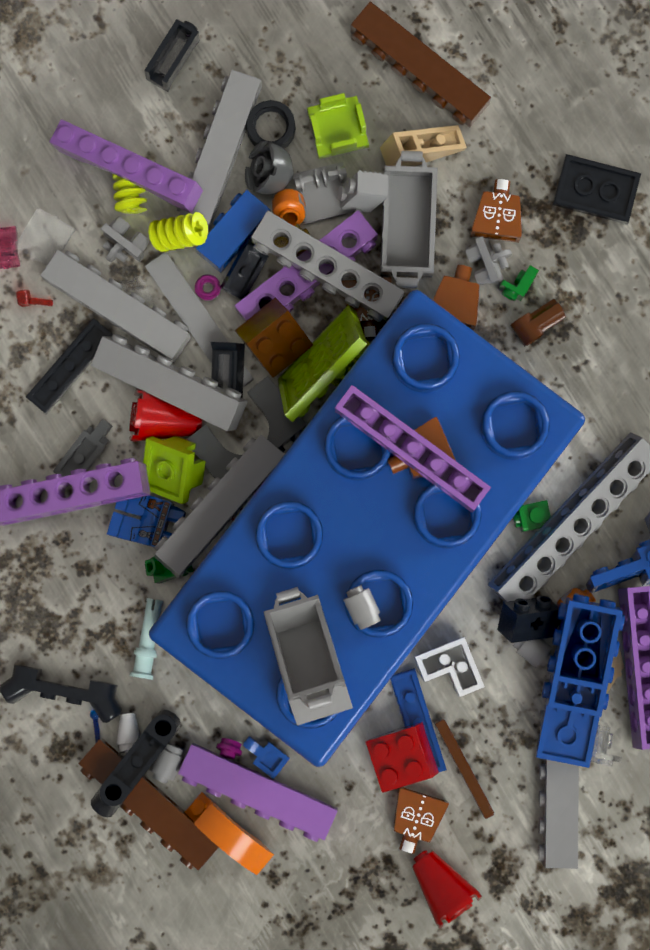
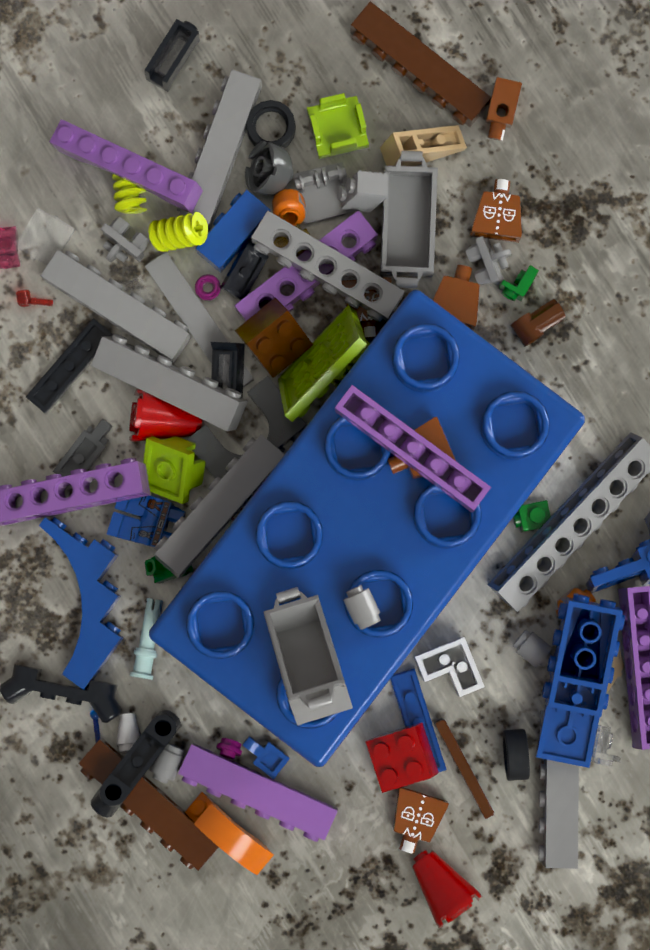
(90, 564): none -> blue arch
(504, 96): none -> dark orange torso
(516, 754): none -> black tyre
(528, 619): black brick -> none
(596, 189): black tile -> none

